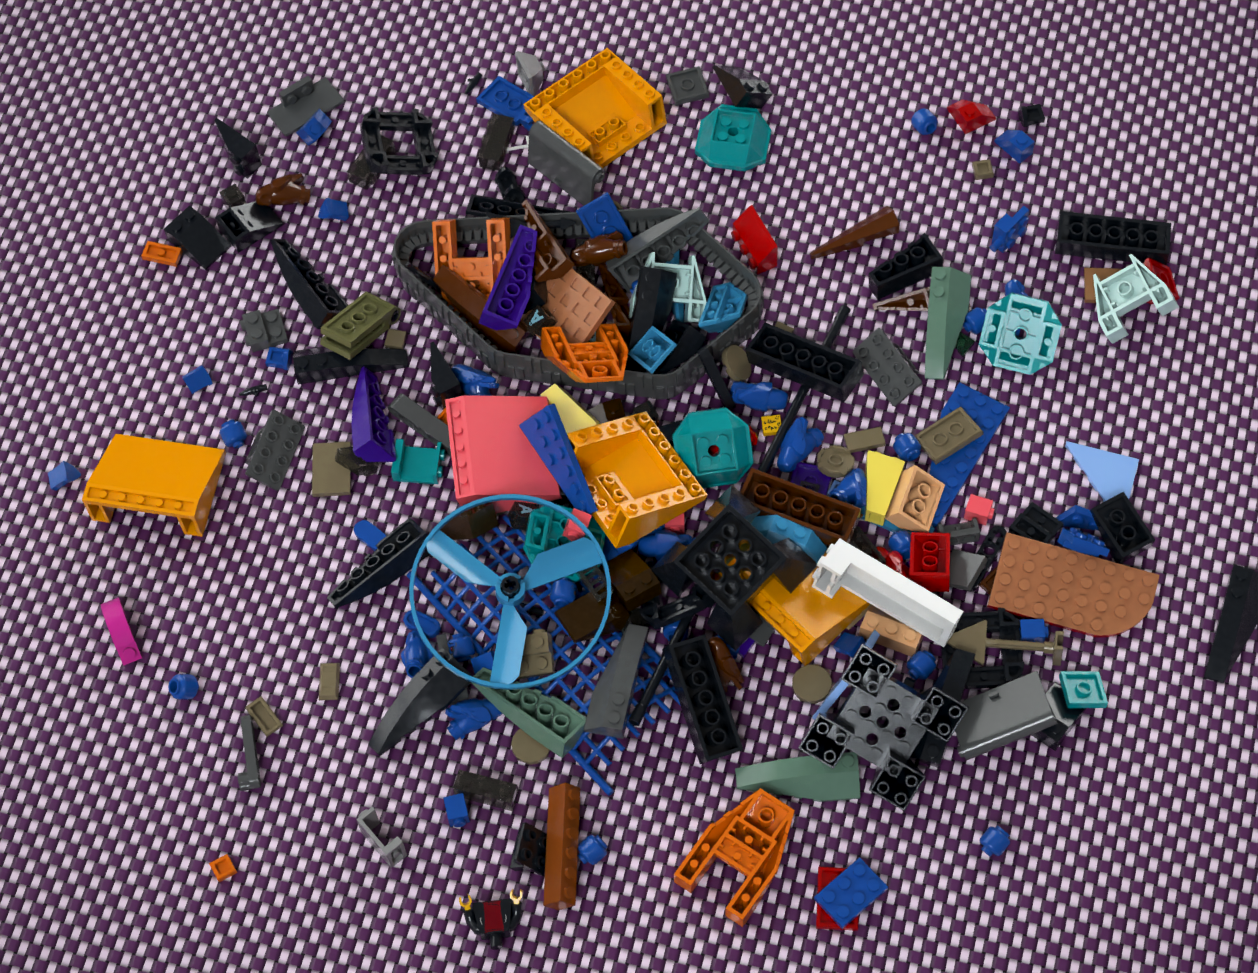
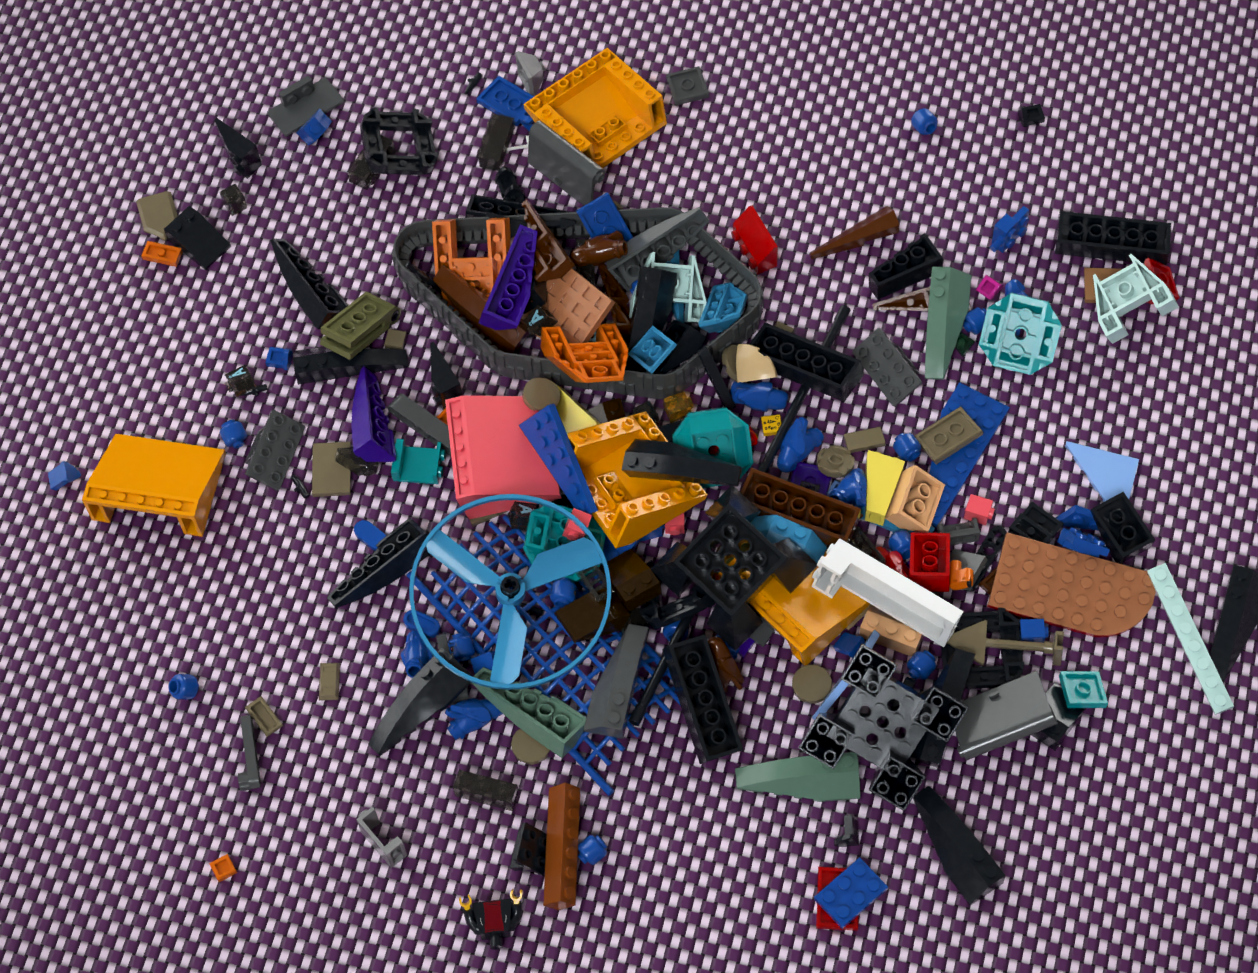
(120, 631): dark pink arch -> none
(156, 213): none -> dark tan tile
(197, 379): blue tile -> none
(239, 381): none -> clear smoke brick
(247, 224): black slope -> none
(263, 329): dark grey plate -> none
(283, 191): reddish brown animal -> none
(300, 487): none -> black helmet
(334, 209): blue tile -> none
(456, 810): blue brick -> none
(471, 523): dark brown slope -> none
(474, 381): blue animal -> none
(537, 655): dark tan plate -> none
(540, 393): none -> dark tan tile
(660, 543): blue animal -> none
(677, 406): none -> clear yellow brick
(677, 463): none -> black wedge
(738, 152): teal piece -> none
(743, 87): black slope -> none
(748, 840): orange wedge -> none
(752, 364): none -> tan brick
(851, 831): none -> black tile
(959, 851): none -> black wedge
(960, 577): none -> orange piece
(970, 115): red slope -> none
(982, 169): dark tan tile -> none
(989, 287): none -> dark pink slope
(994, 841): blue head -> none
(1016, 144): blue slope -> none
(1190, 639): none -> light aqua plate

